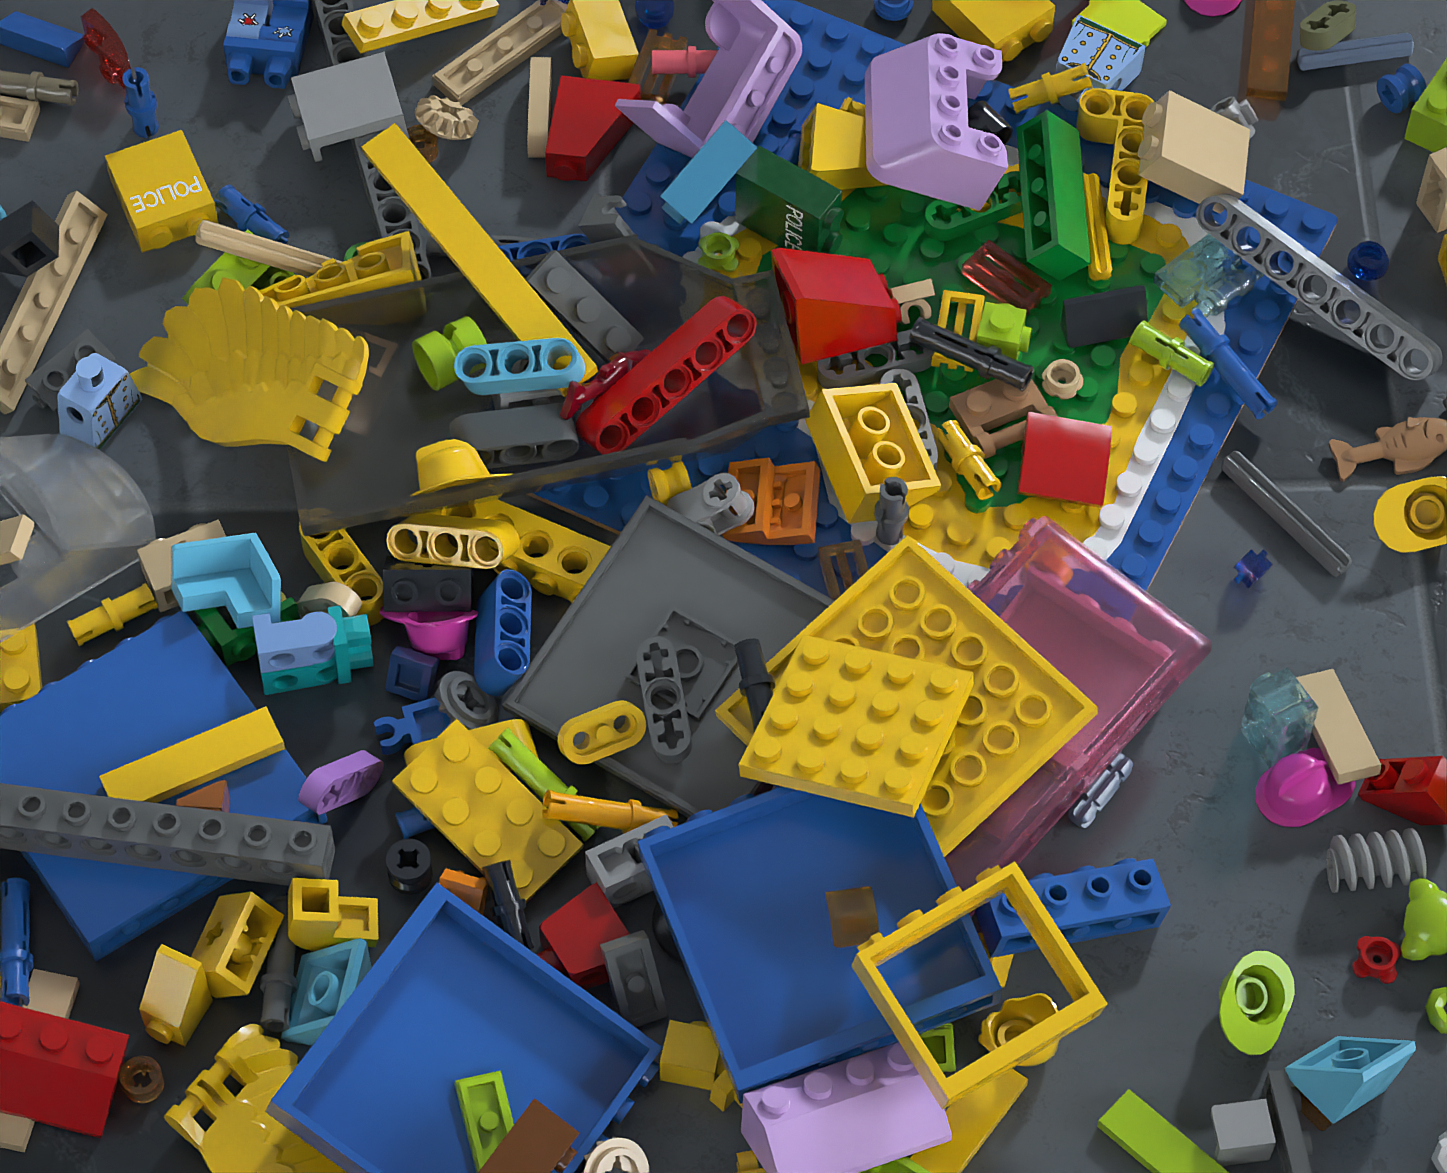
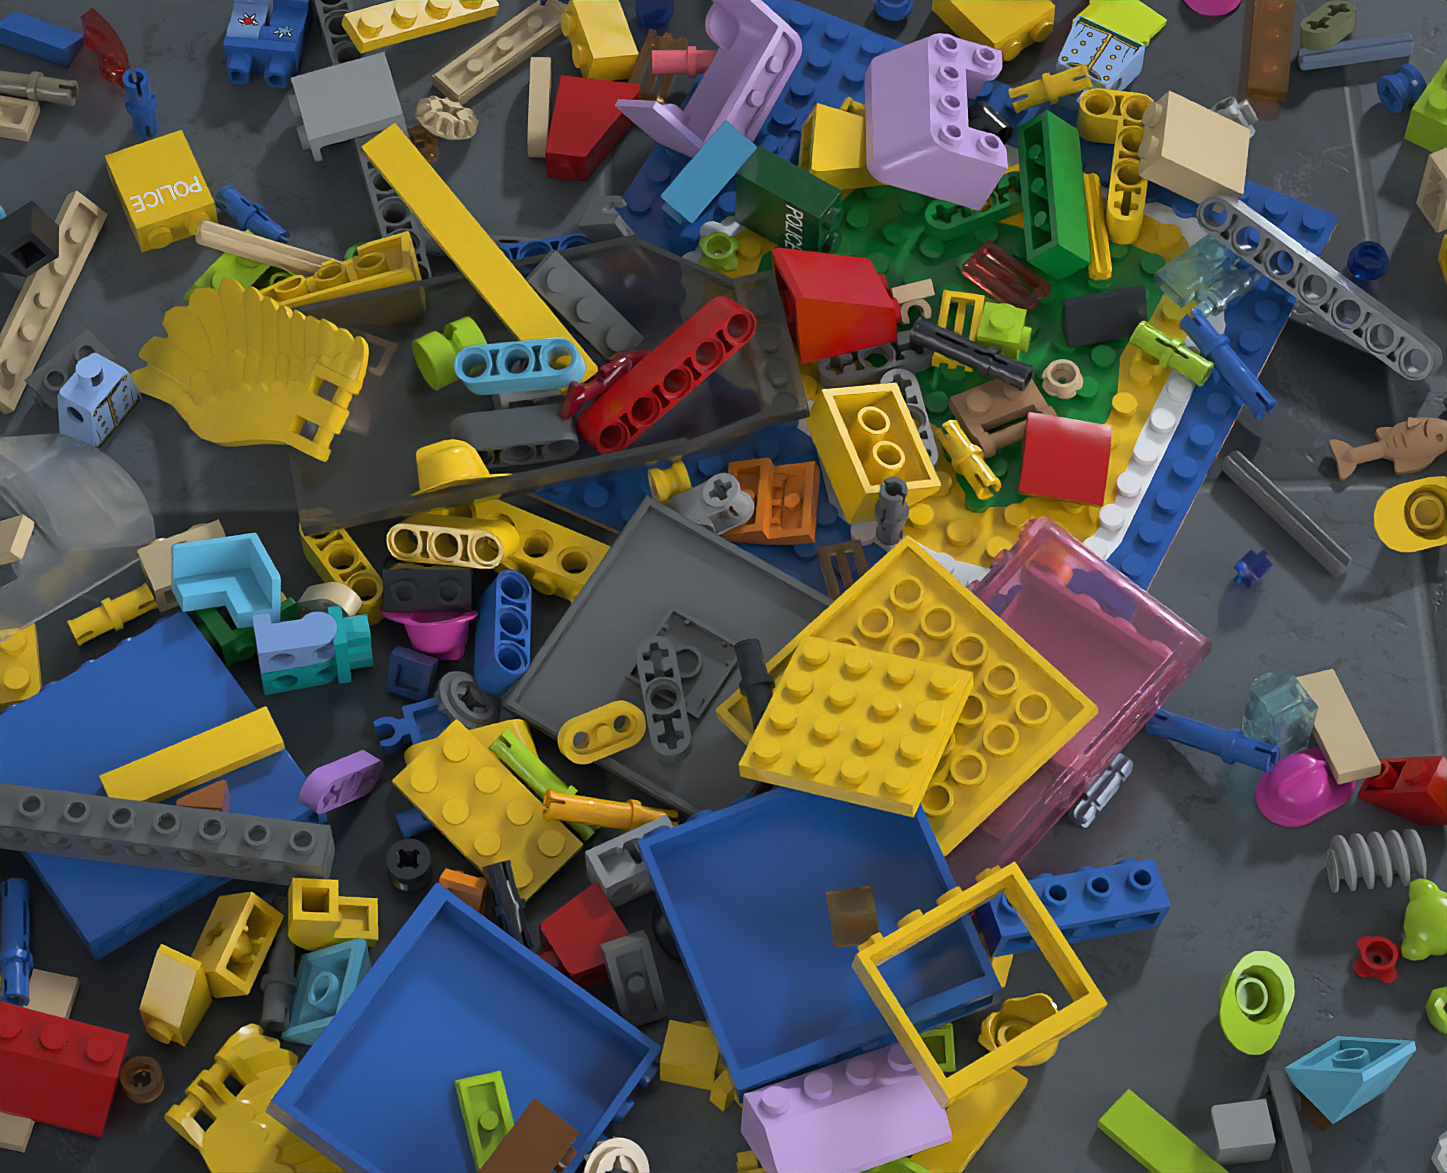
(1229, 745): none -> blue pin

